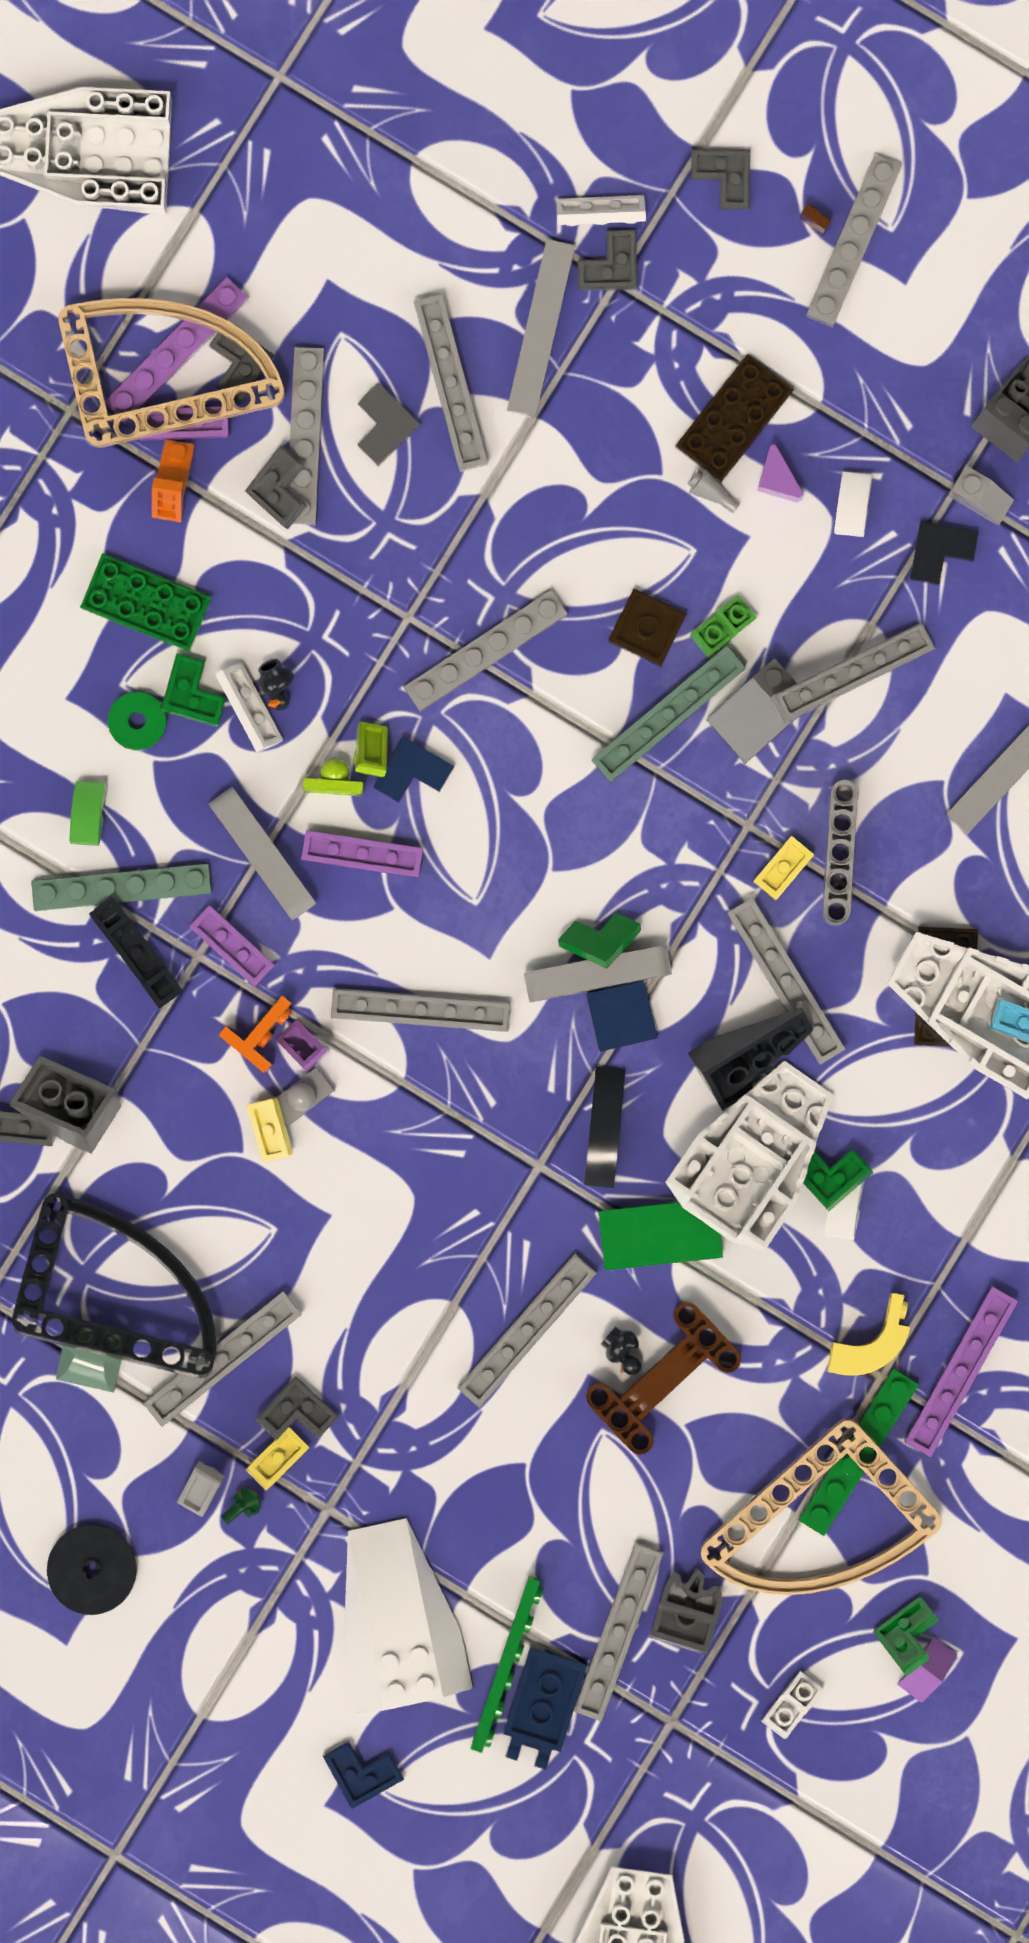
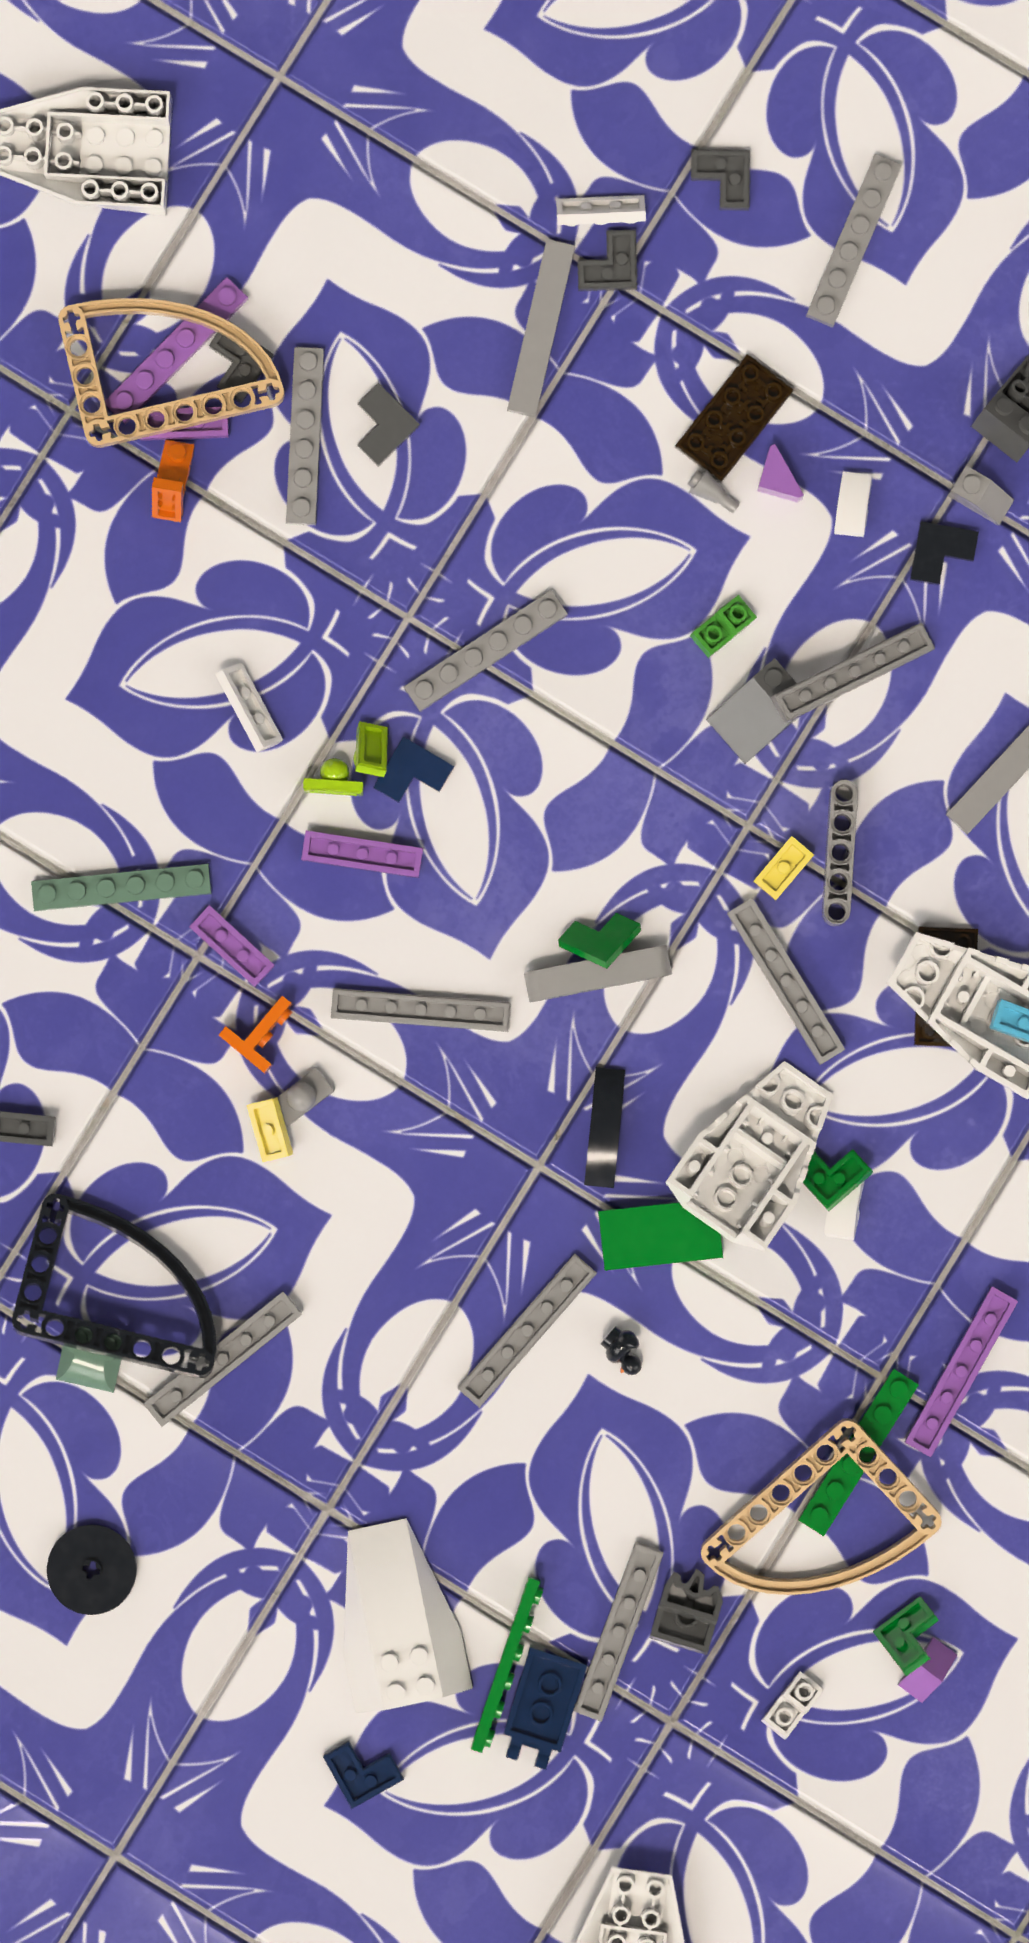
(67, 1103): dark grey slope -> none
(86, 813): bright green slope -> none
(119, 721): green tile -> none
(136, 952): black slope -> none
(146, 602): green tile -> none
(184, 697): green tile -> none
(200, 1489): light grey tile -> none
(246, 1502): dark green plate -> none
(262, 853): light grey beam -> none
(271, 485): dark grey tile -> none
(273, 681): black animal -> none
(277, 1458): light yellow plate -> none
(298, 1404): dark grey tile -> none
(302, 1045): medium lavender slope -> none
(450, 383): light grey plate -> none
(621, 1016): dark blue tile -> none
(647, 627): dark brown tile -> none
(663, 1378): reddish brown beam -> none
(668, 714): sand green plate -> none
(740, 1057): black wedge -> none
(815, 219): reddish brown tile -> none
(877, 1353): light yellow arch -> none

